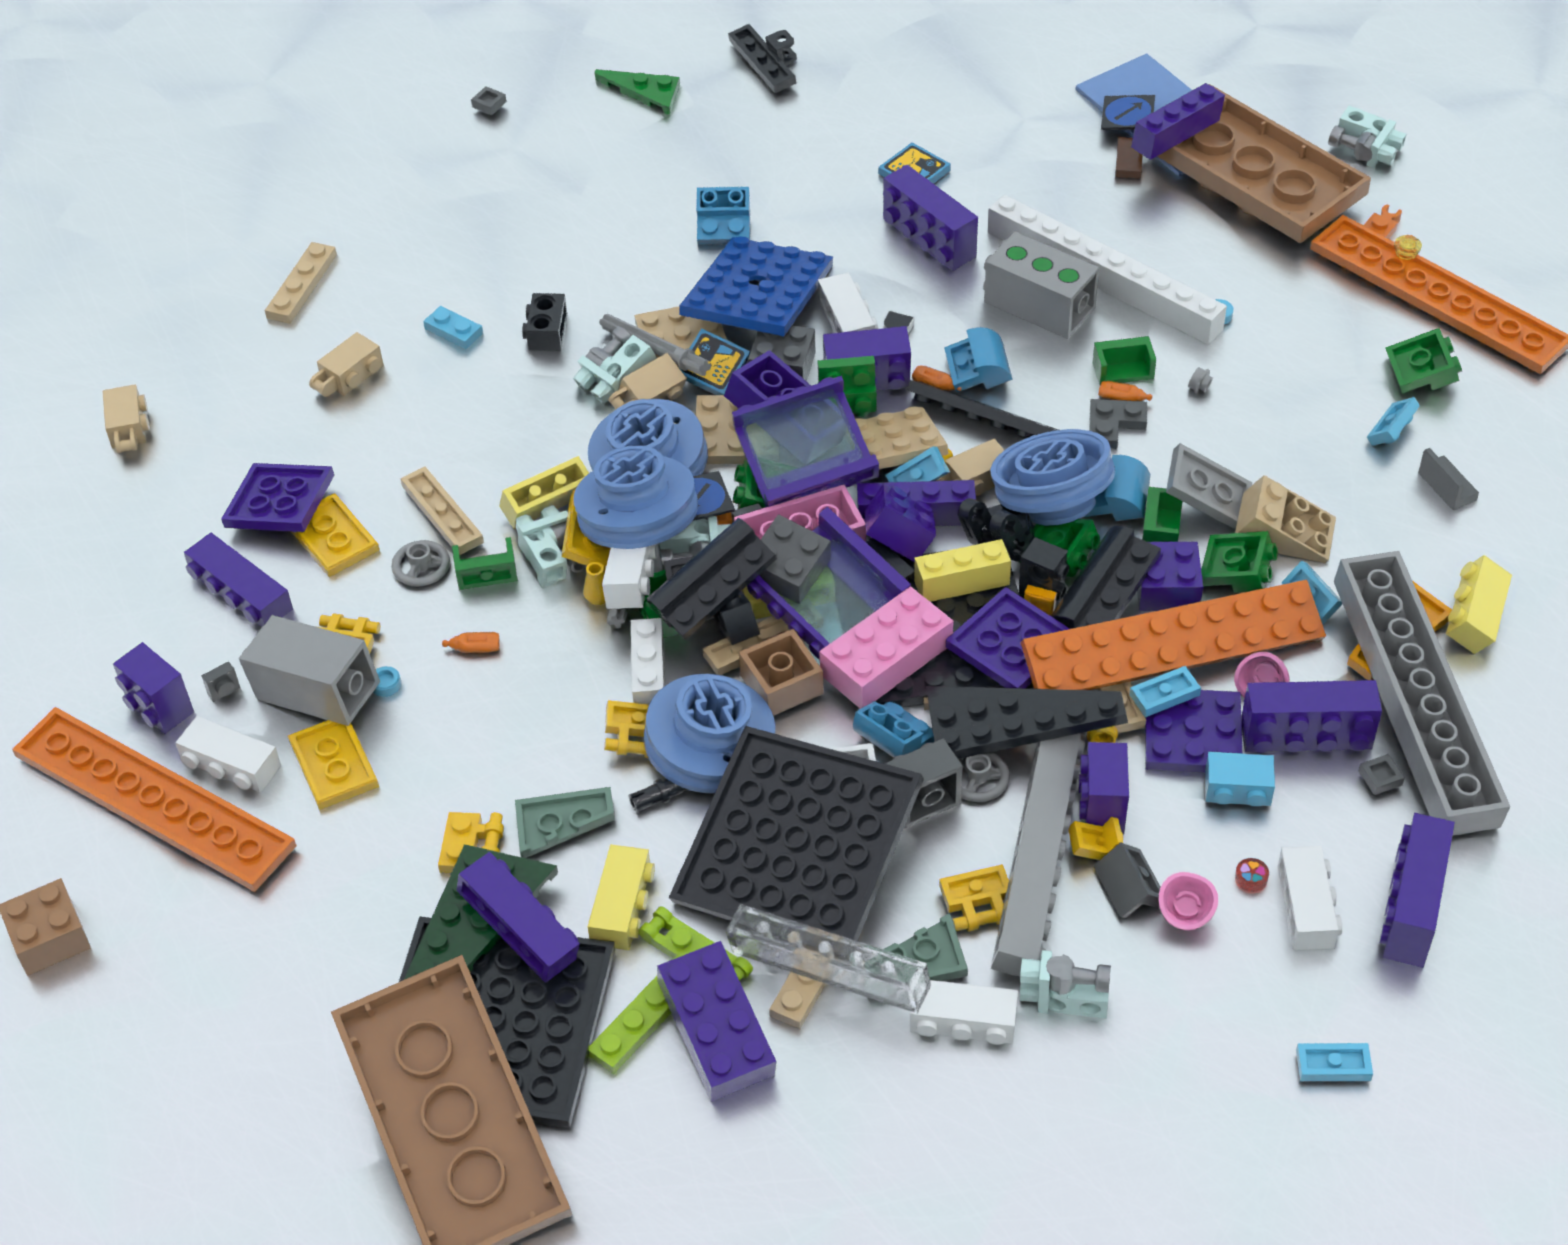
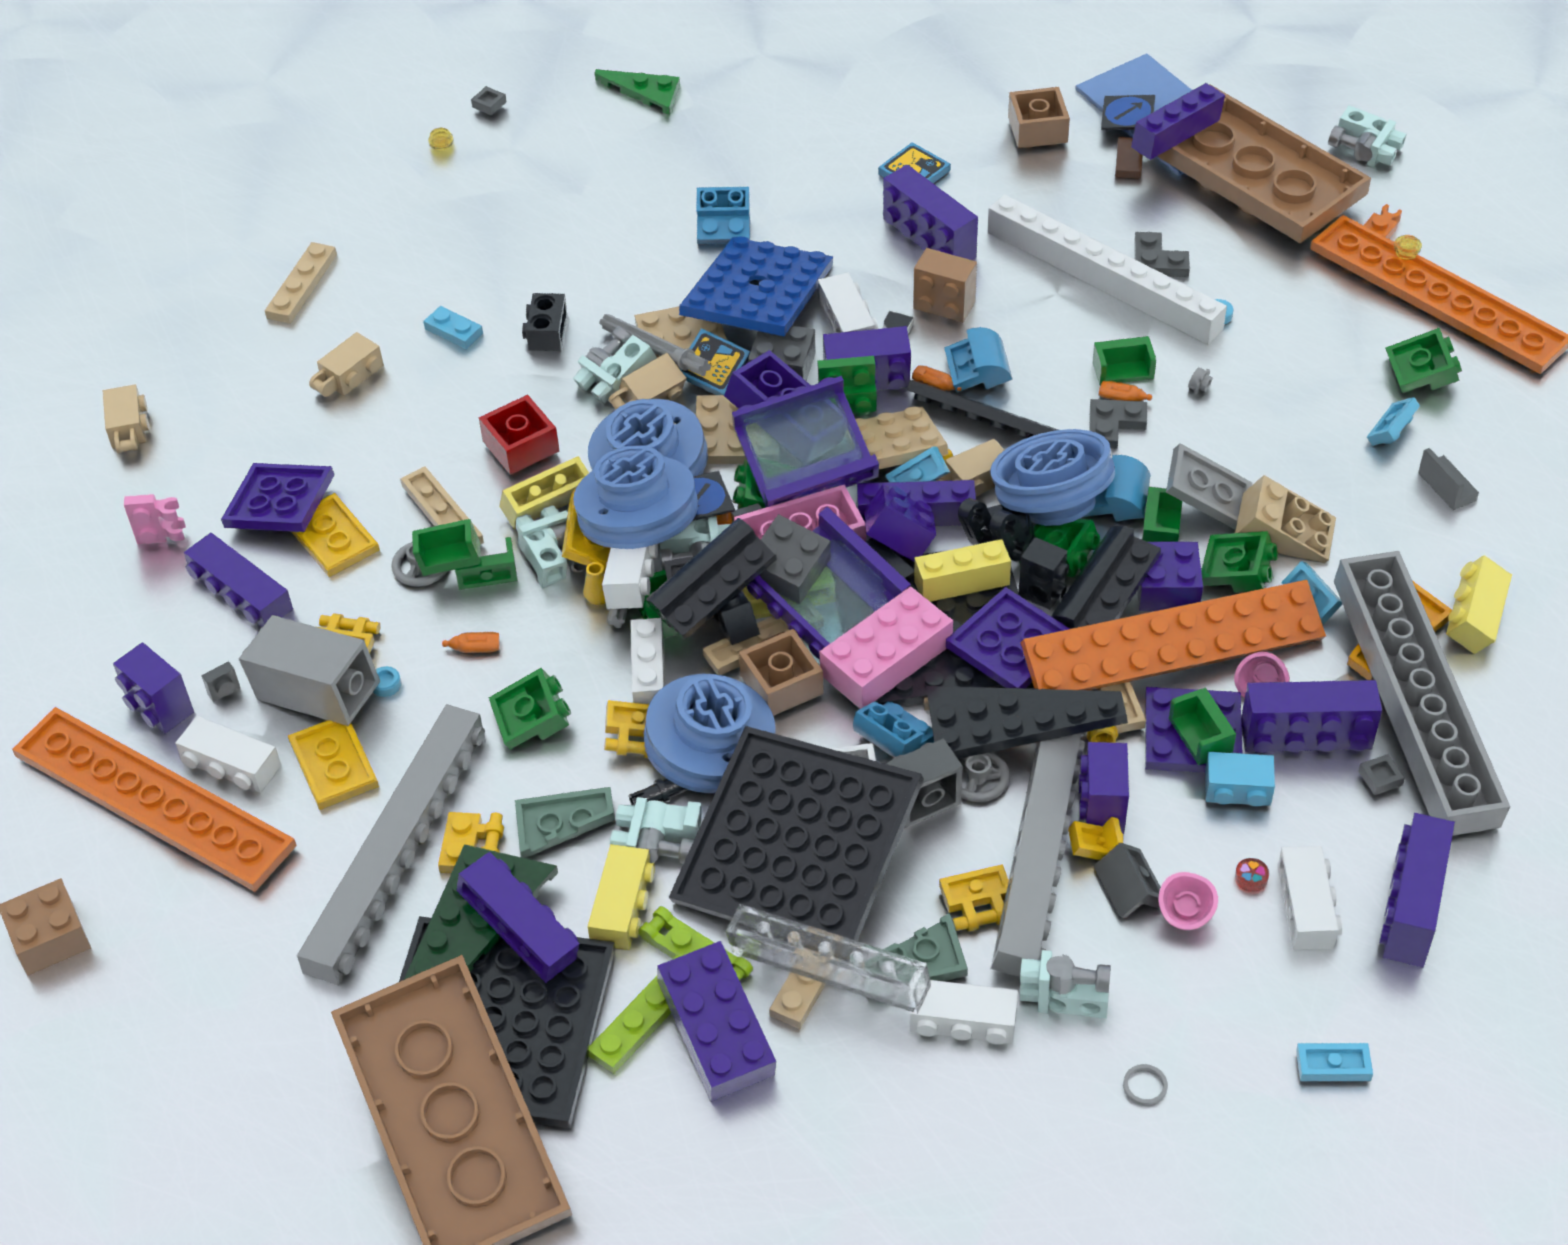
(146, 519): none -> bright pink plate
(391, 845): none -> light grey brick
(440, 139): none -> clear yellow plate
(446, 547): none -> green panel
(519, 434): none -> red brick
(530, 708): none -> green plate
(658, 827): none -> light aqua hips
(767, 56): black plate -> none
(944, 285): none -> medium nougat brick
(1038, 117): none -> medium nougat brick
(1040, 284): light grey brick -> none
(1041, 598): light orange tile -> none
(1145, 1067): none -> light grey piece
(1149, 252): none -> dark grey plate
(1165, 691): medium azure plate -> none
(1201, 725): none -> green panel

